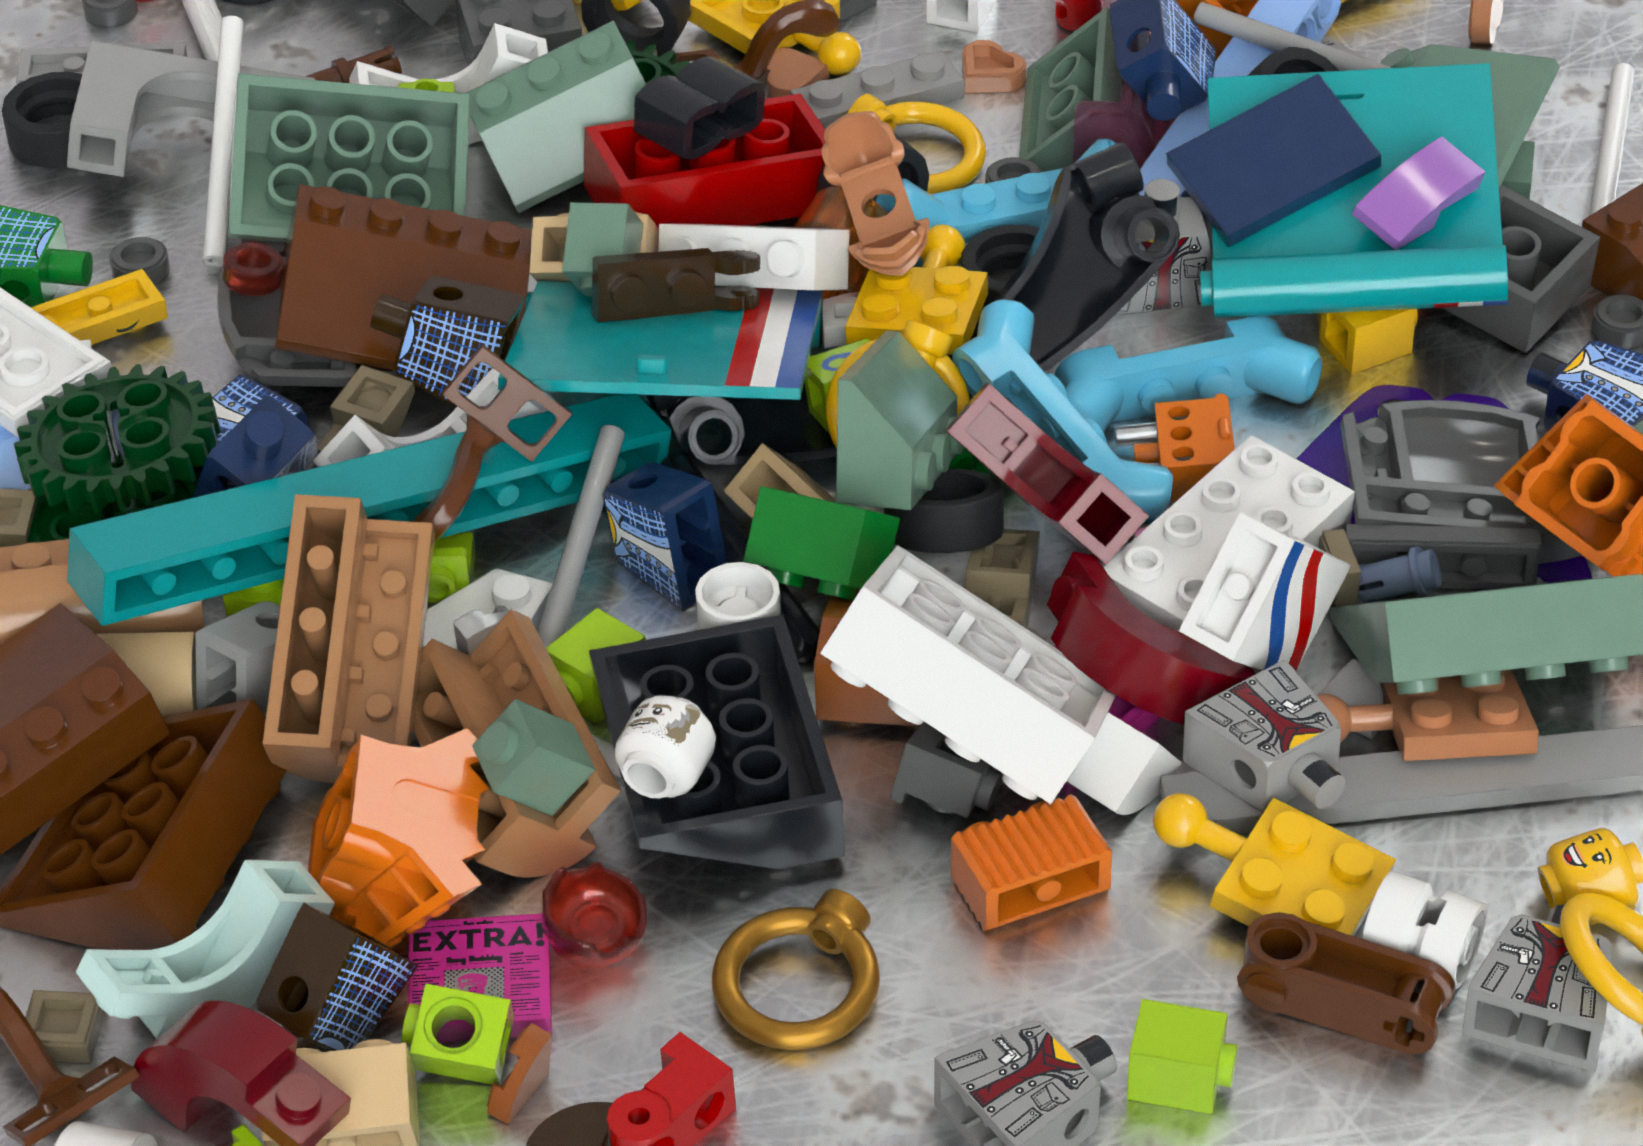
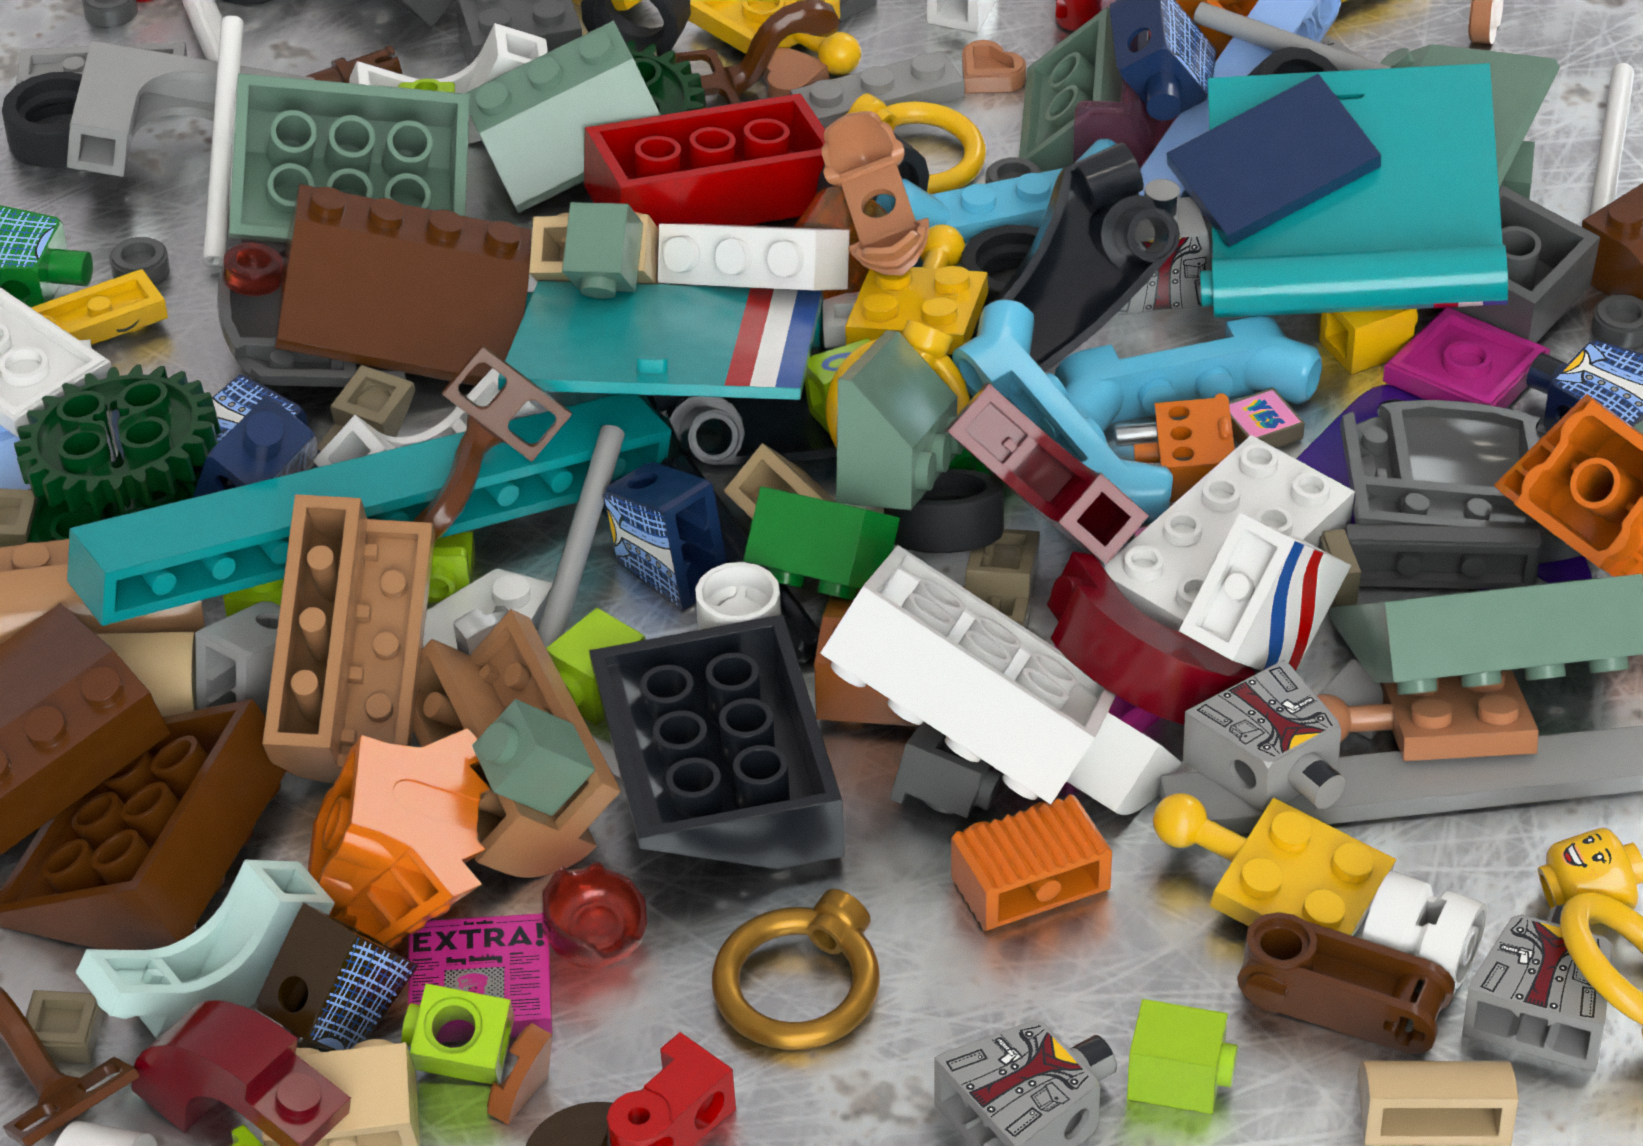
(446, 329): dark brown torso -> none
(664, 747): white head -> none
(669, 283): dark brown hinge -> none
(699, 107): black brick -> none
(1266, 418): none -> tile
(1400, 575): sand blue pin -> none
(1417, 191): medium lavender slope -> none
(1437, 1103): none -> tan brick
(1463, 362): none -> dark pink tile

